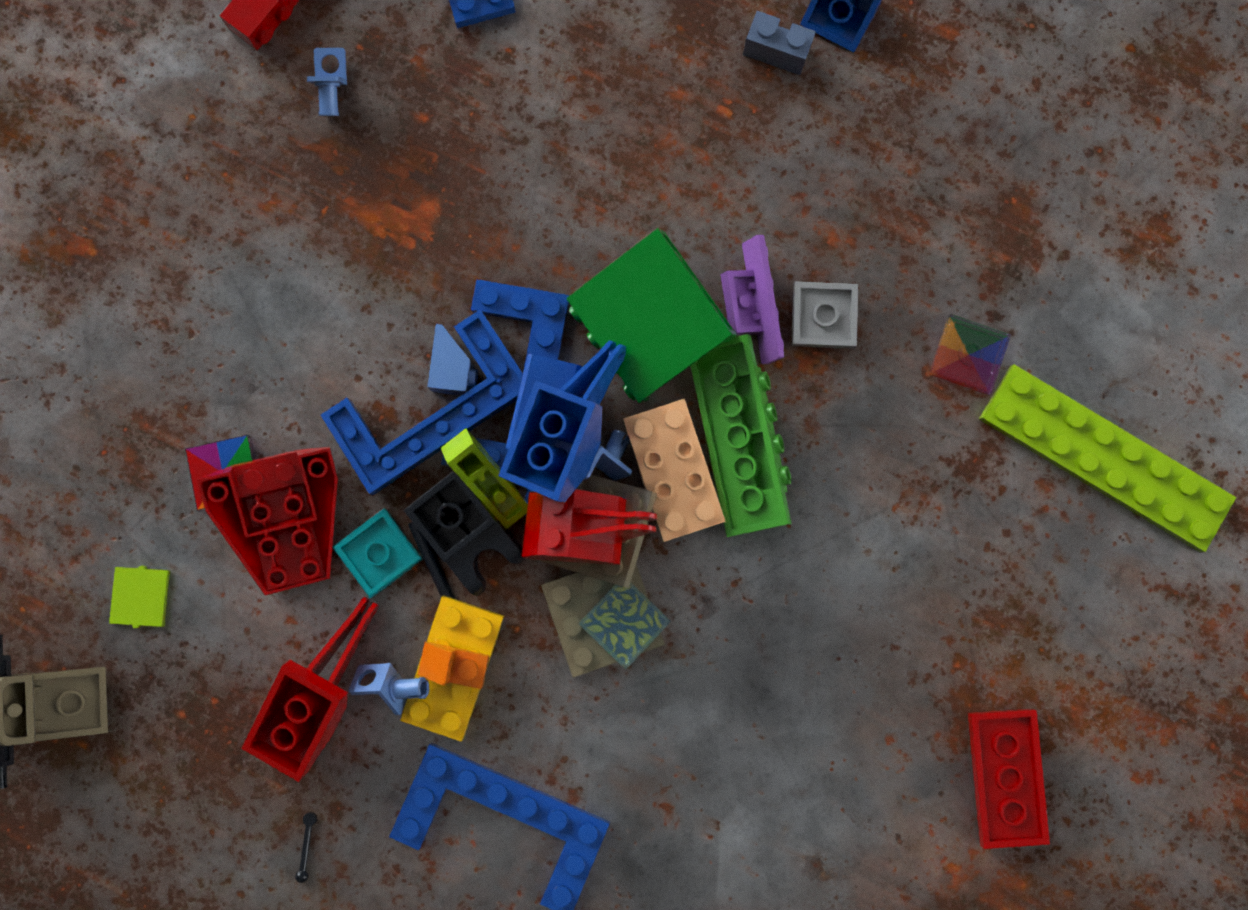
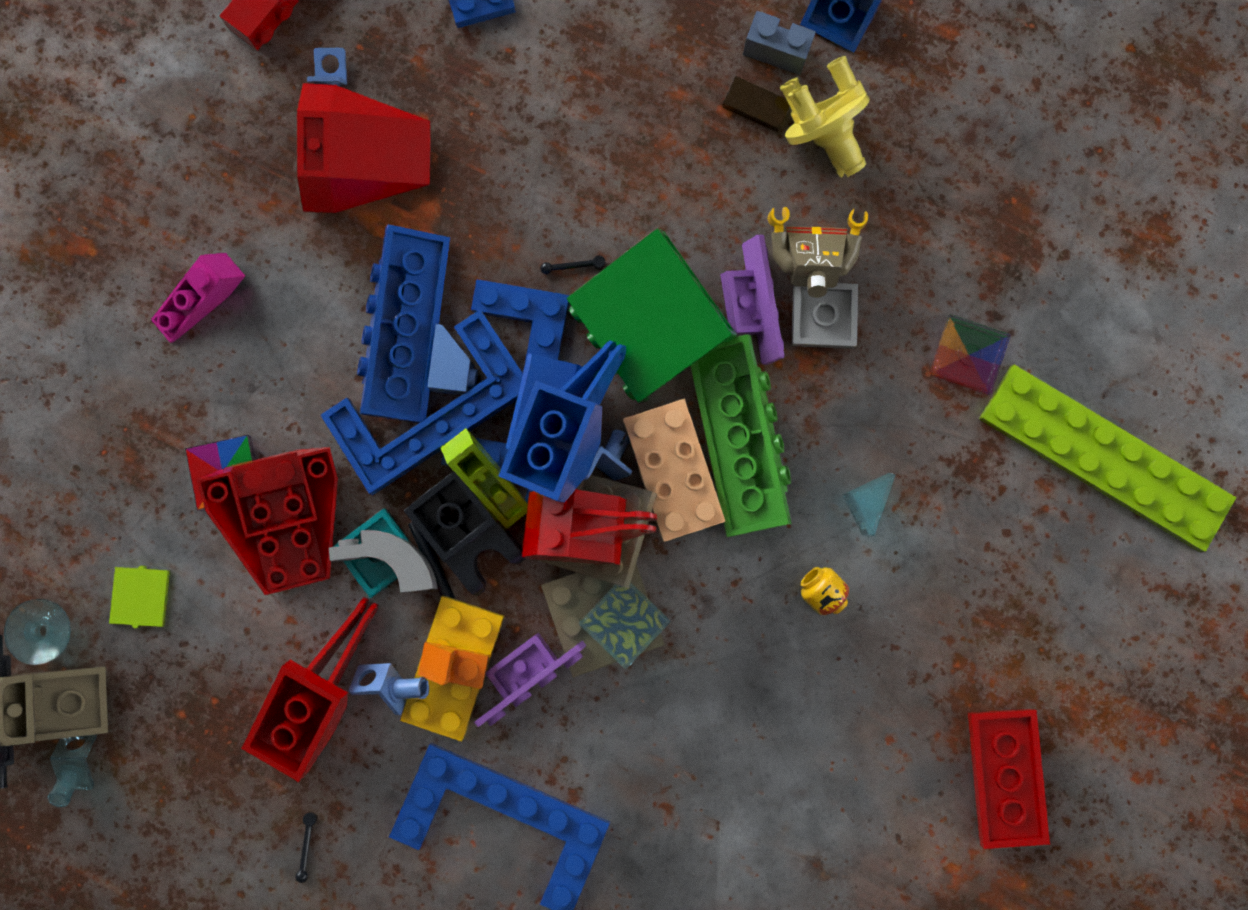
(23, 634): none -> clear light blue dish
(70, 770): none -> clear light blue bracket
(197, 294): none -> dark pink slope
(356, 149): none -> red wedge
(402, 324): none -> blue plate
(402, 556): none -> light grey arch
(523, 669): none -> medium lavender bracket
(598, 262): none -> black hinge
(756, 104): none -> dark brown tile
(815, 254): none -> dark tan torso
(824, 591): none -> yellow head
(829, 121): none -> light yellow piece
(869, 502): none -> clear light blue slope

